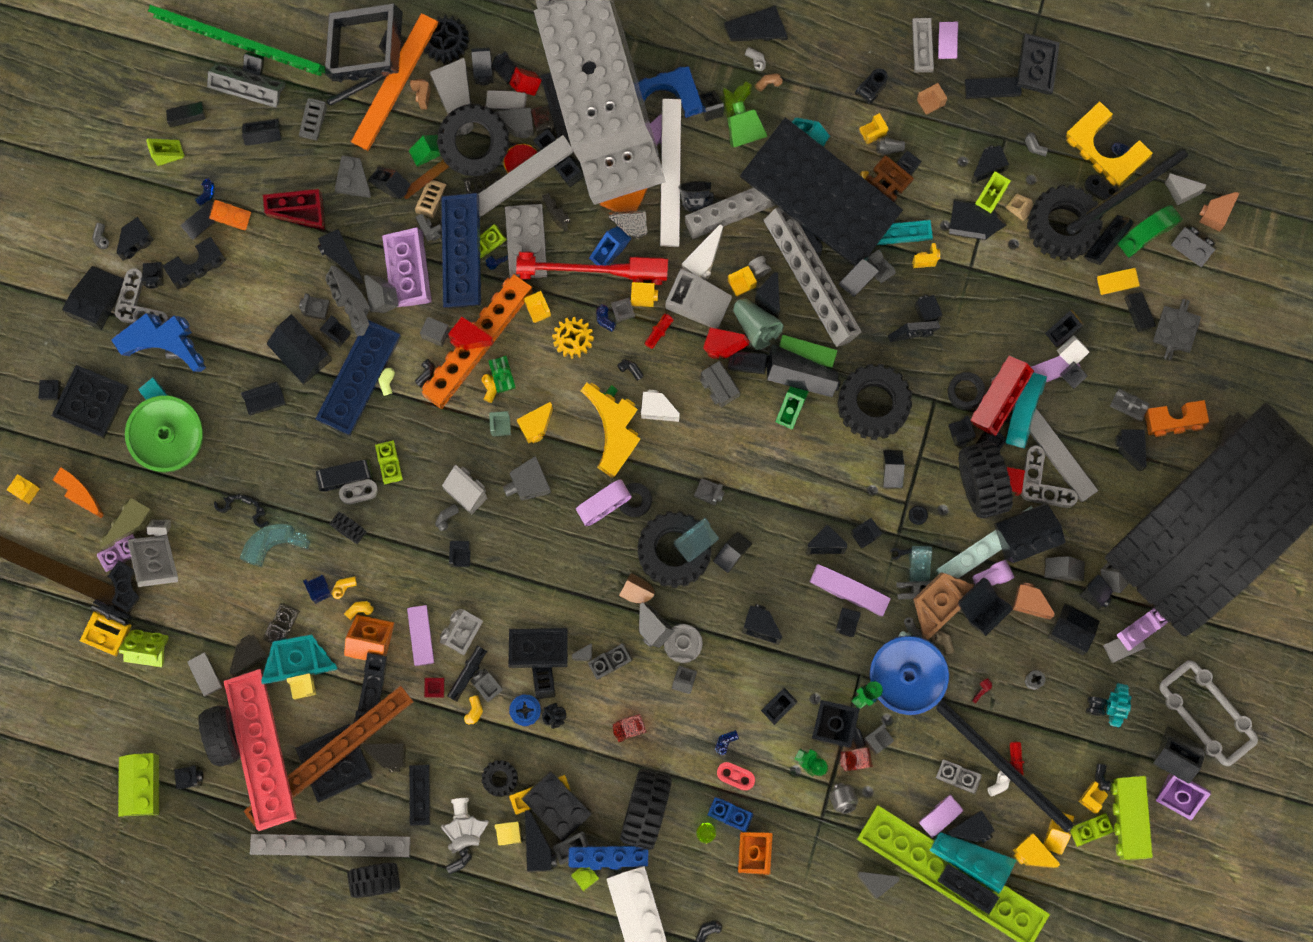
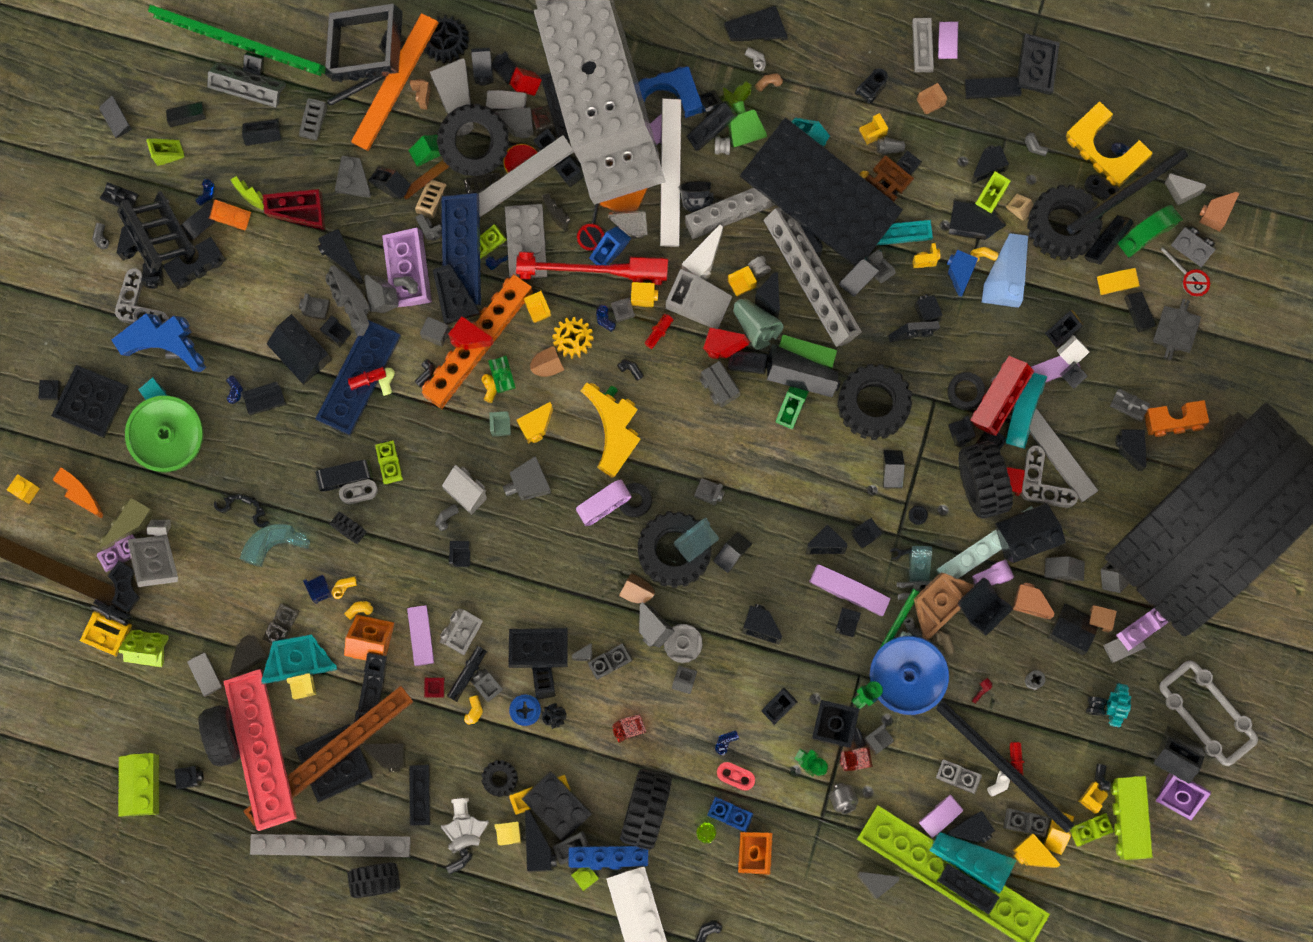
(94, 297): black slope -> none
(115, 117): none -> black slope
(115, 194): none -> black hips
(144, 243): none -> black fence
(236, 389): none -> clear blue arm
(248, 194): none -> lime slope
(366, 378): none -> red axle
(408, 282): none -> dark grey arm
(453, 295): none -> black wing
(546, 363): none -> medium nougat brick
(590, 234): none -> piece
(658, 407): white slope -> none
(711, 126): none -> black tile
(722, 145): none -> light grey wheel
(901, 617): none -> green bar
(961, 269): none -> blue slope
(984, 252): none -> yellow arm
(1007, 276): none -> light blue wedge
(1026, 822): none -> dark grey slope
(1097, 592): black slope -> none
(1102, 618): none -> medium nougat panel
(1194, 282): none -> piece

